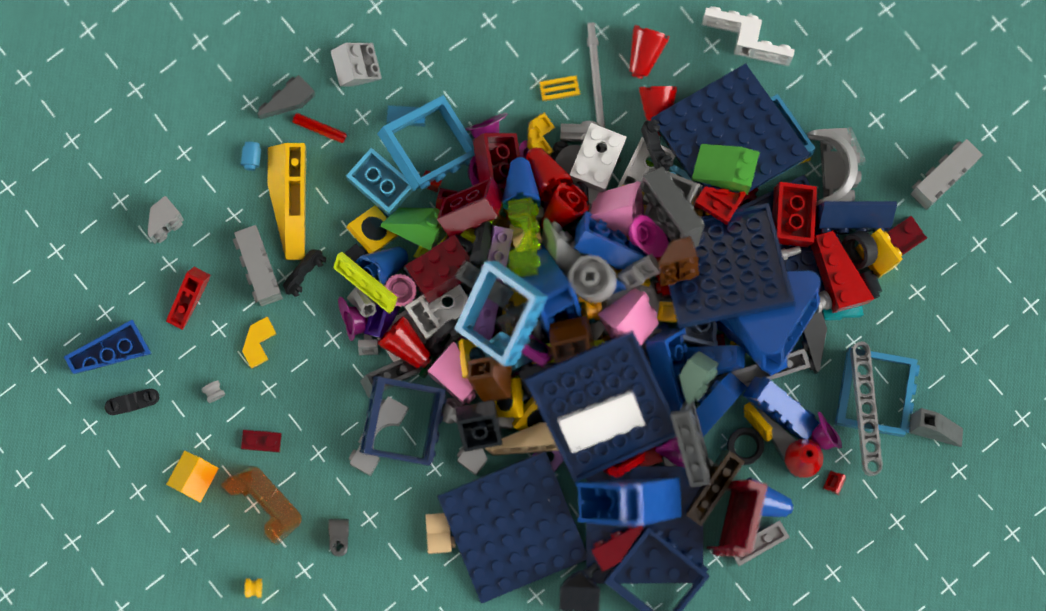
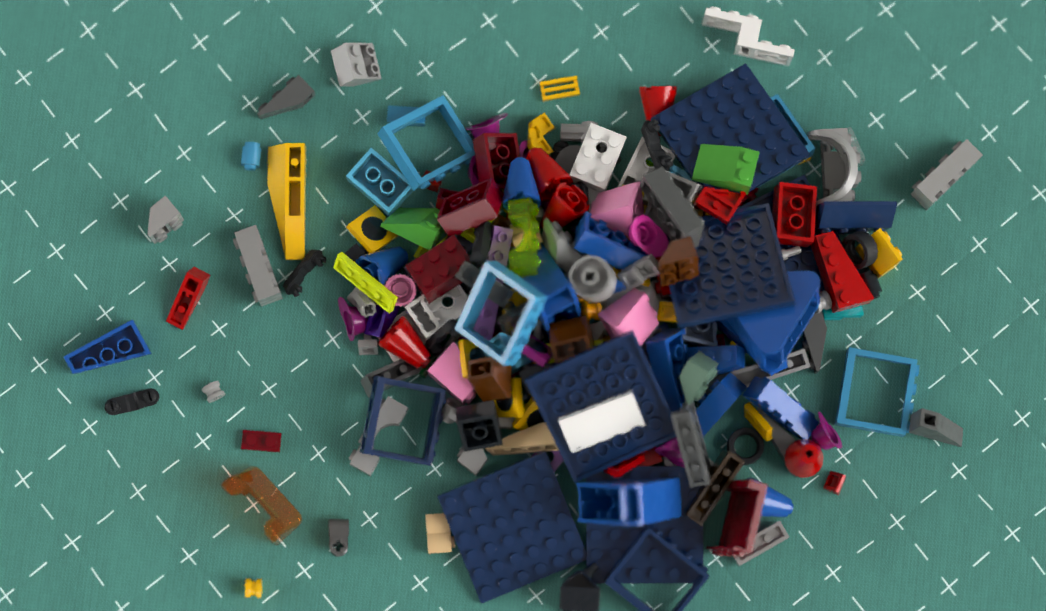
(192, 476): yellow slope -> none
(252, 348): yellow tile -> none
(320, 128): red axle -> none
(592, 43): light grey bar -> none
(613, 550): dark red slope -> none
(645, 50): red cone -> none
(869, 399): light grey beam -> none
(906, 235): dark red plate -> none

